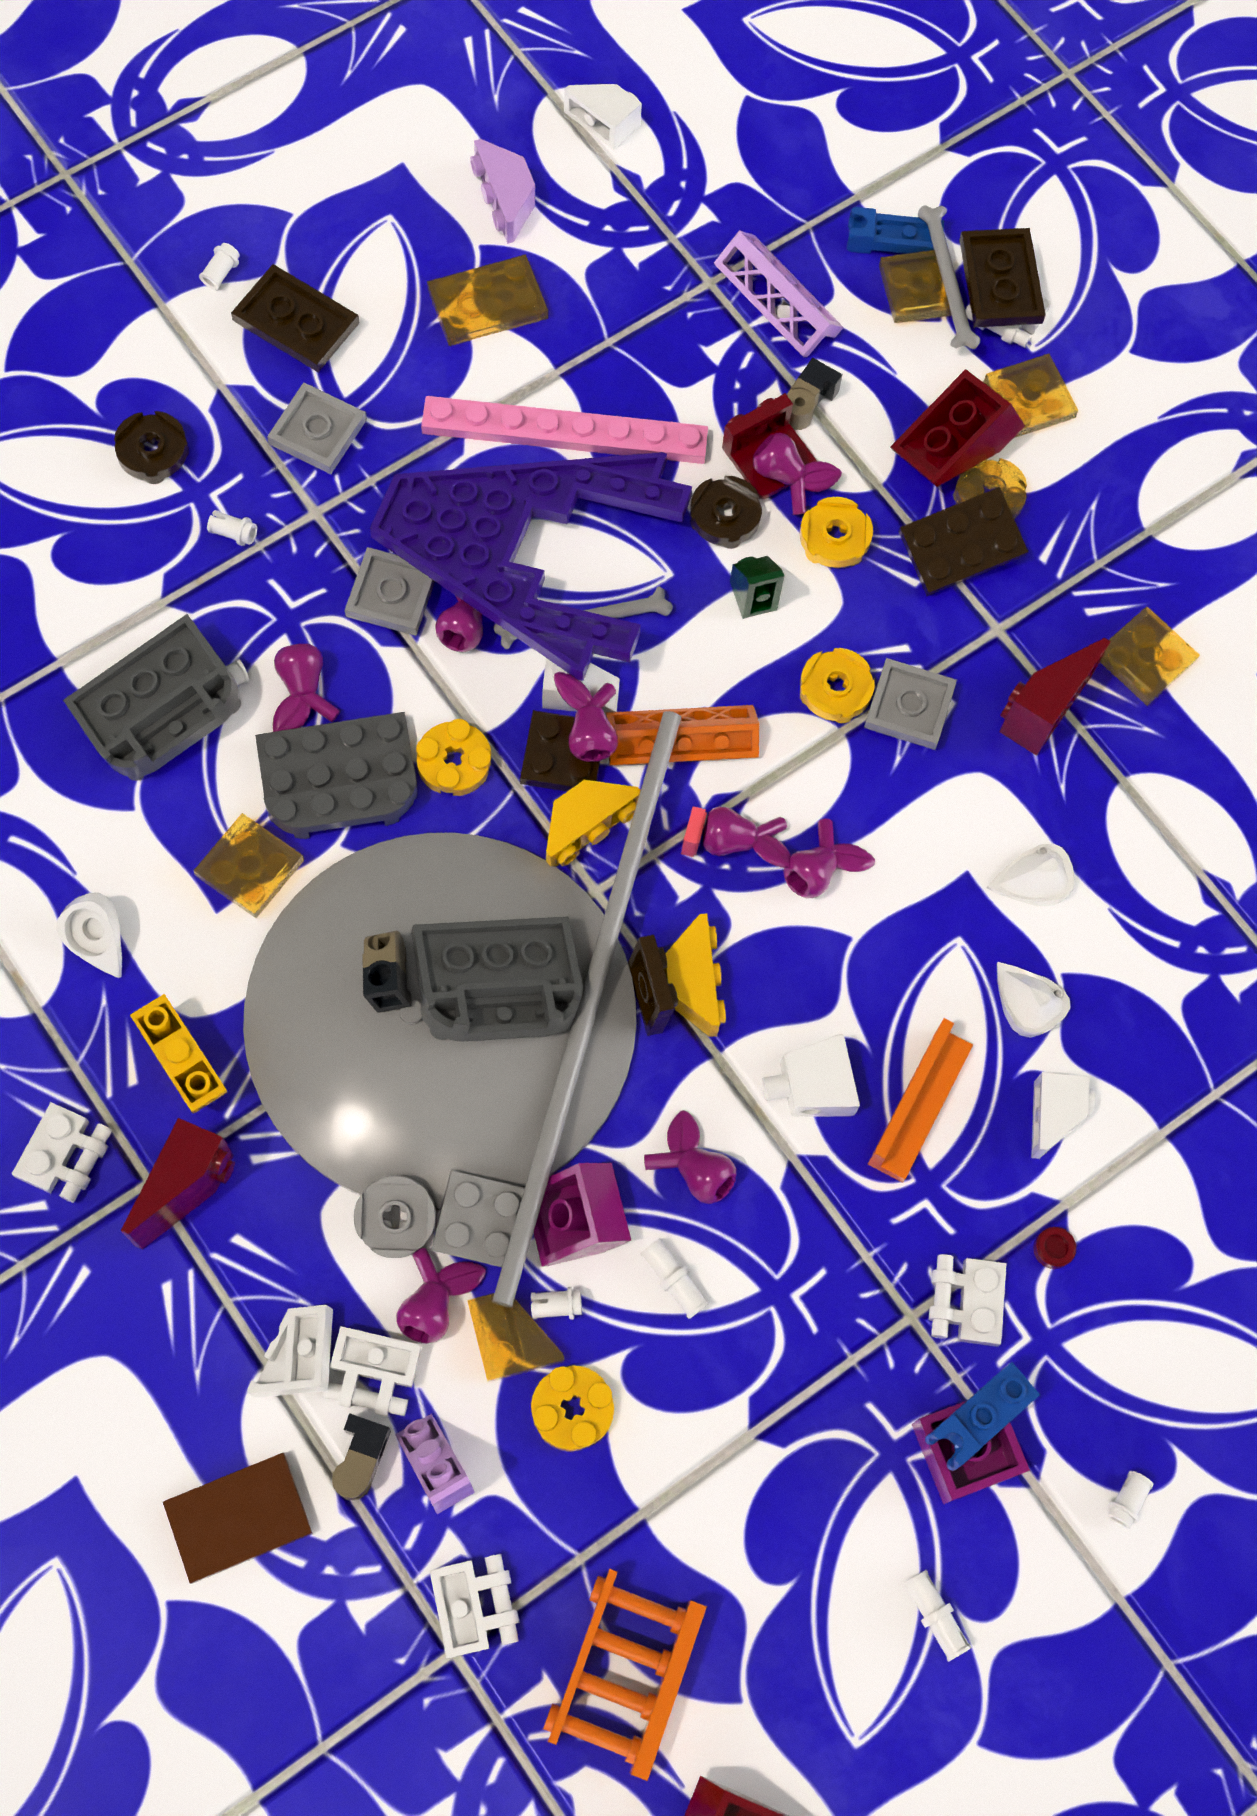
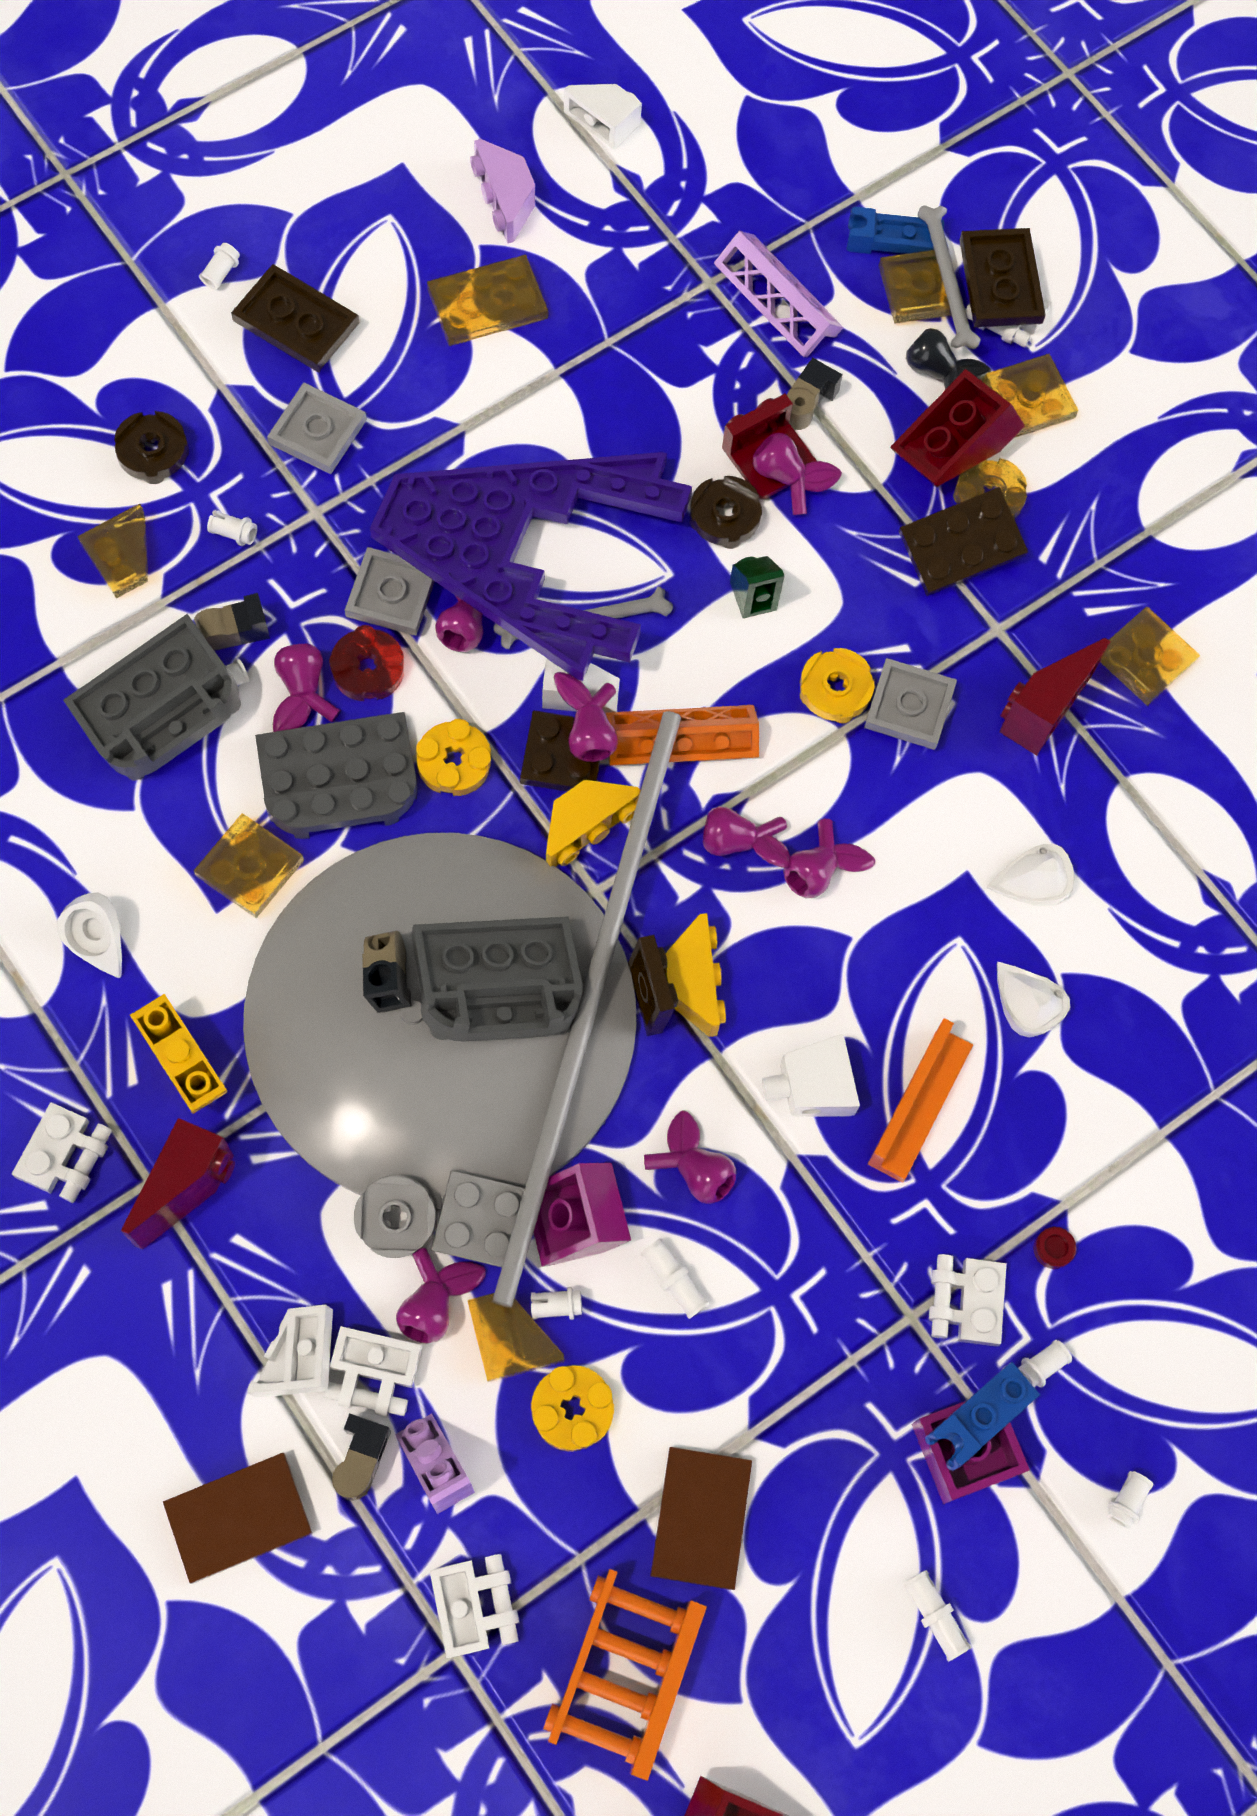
(119, 550): none -> clear yellow wing
(233, 623): none -> leg
(361, 645): none -> clear red plate
(563, 429): bright pink plate -> none
(694, 831): coral tile -> none
(701, 1518): none -> reddish brown tile
(832, 551): yellow plate -> none
(933, 356): none -> black piece
(1045, 1363): none -> white pin
(1058, 1108): white slope -> none

